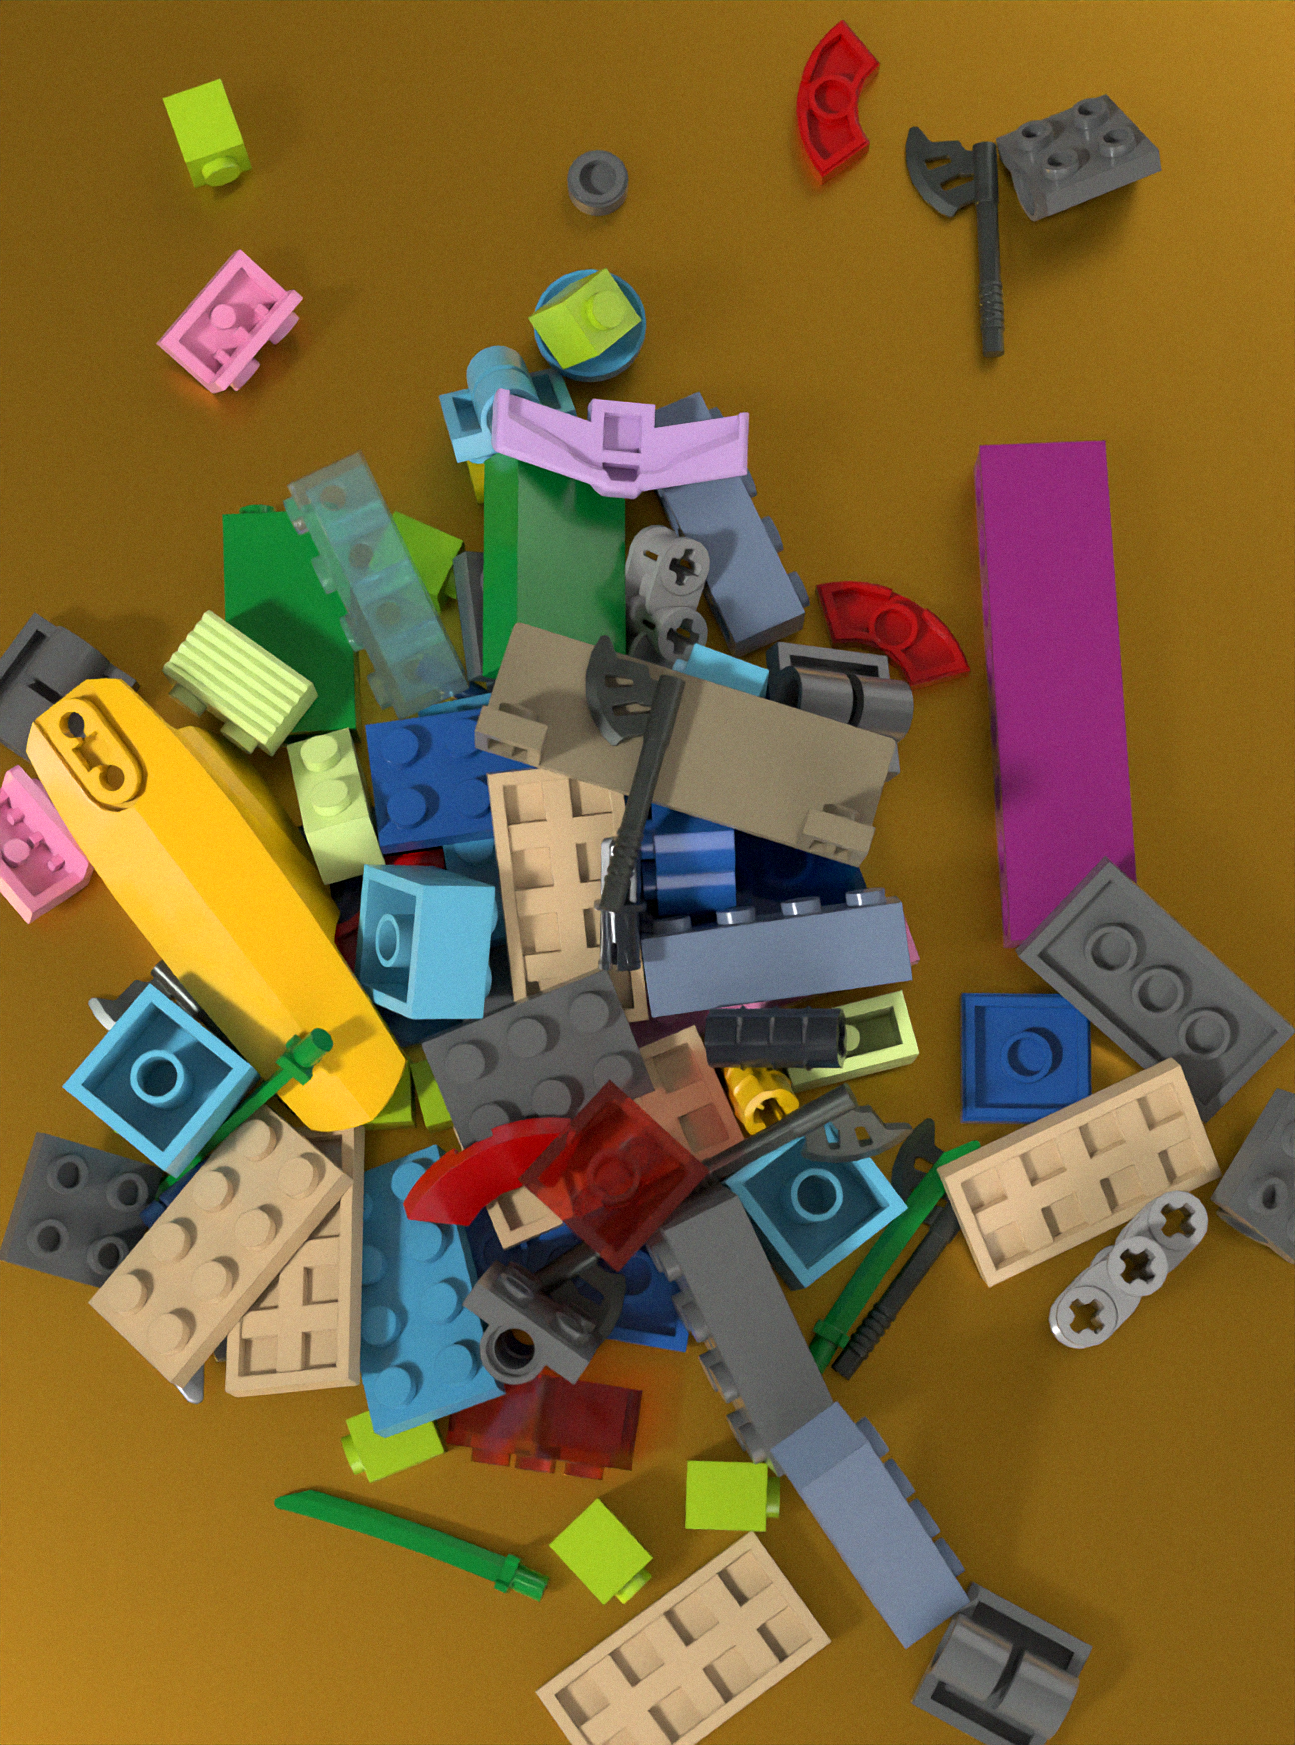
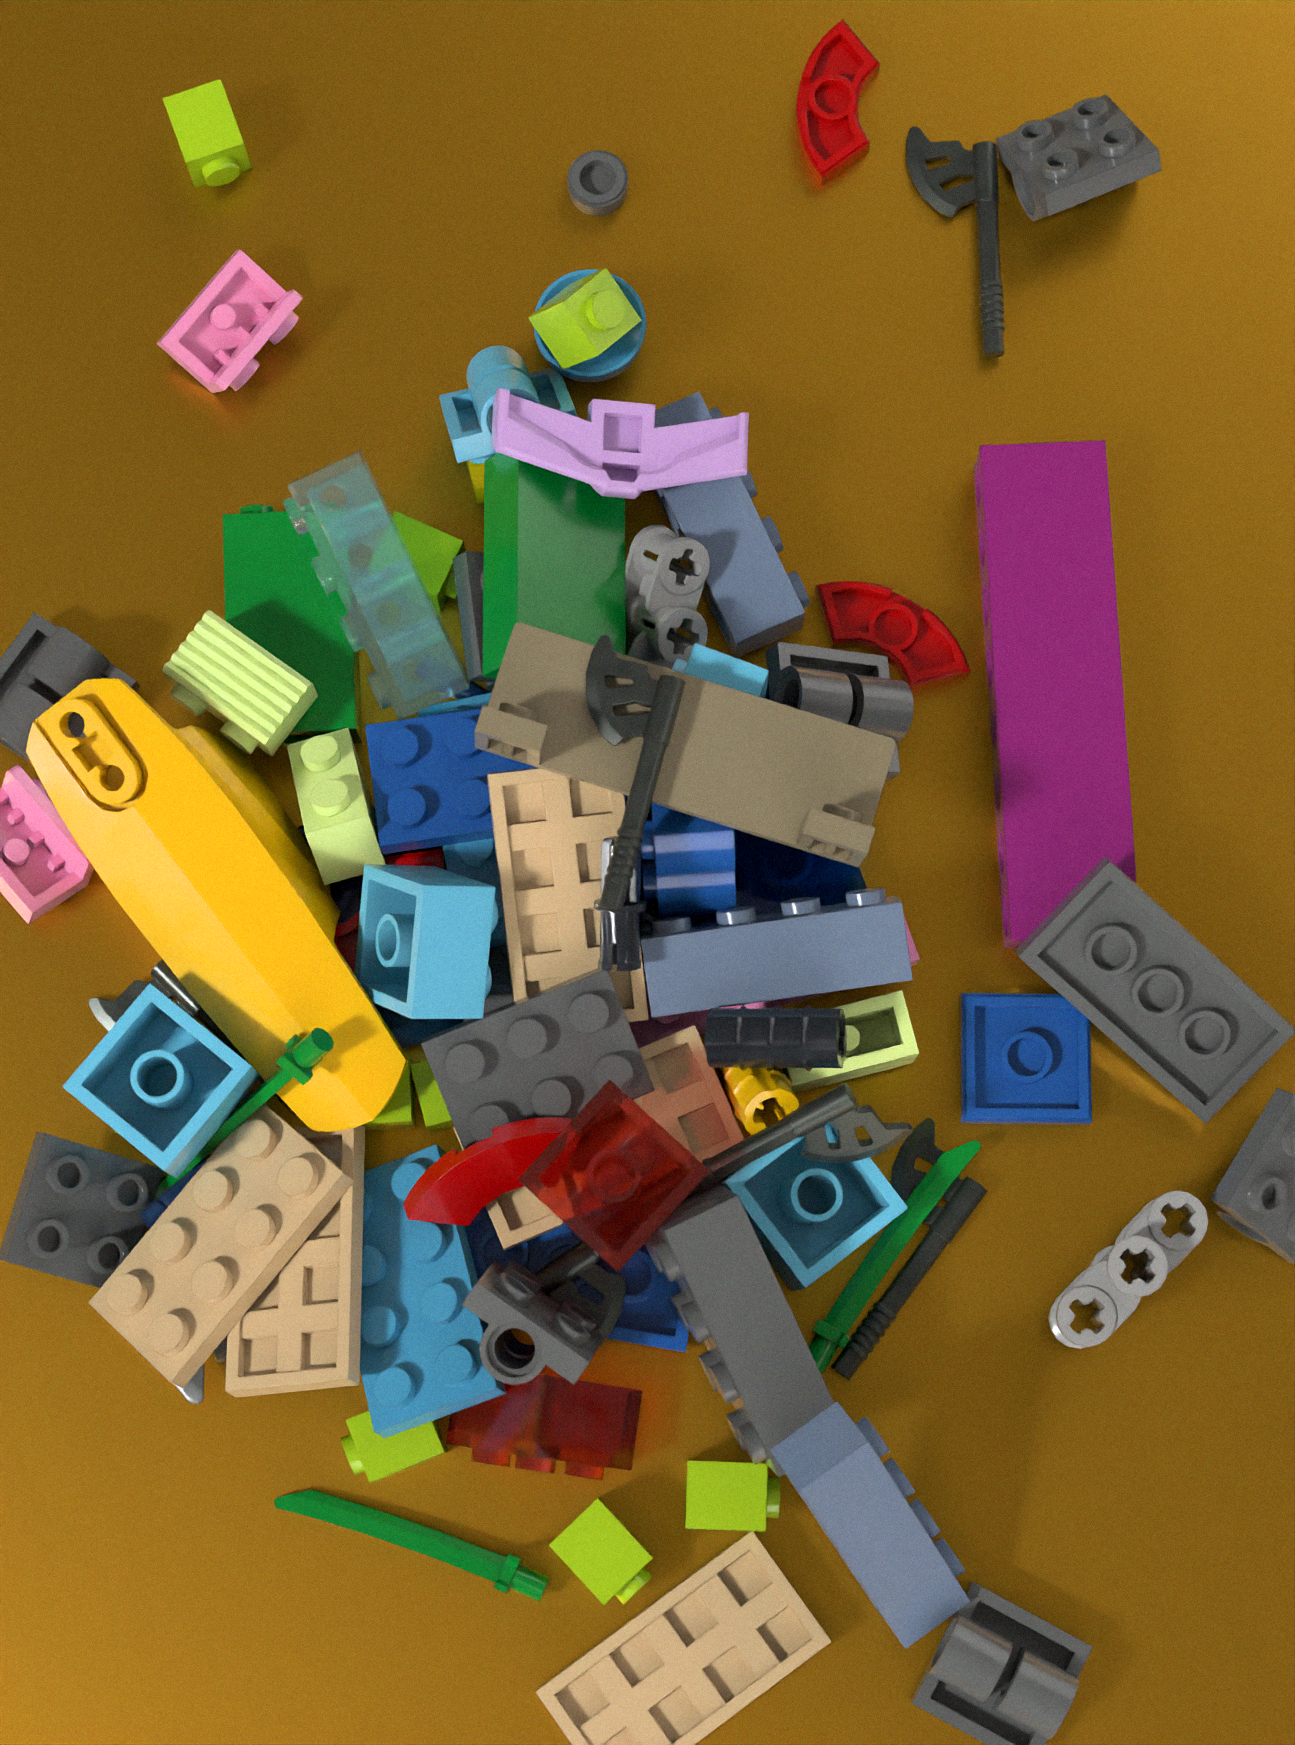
(1079, 1171): tan plate -> none

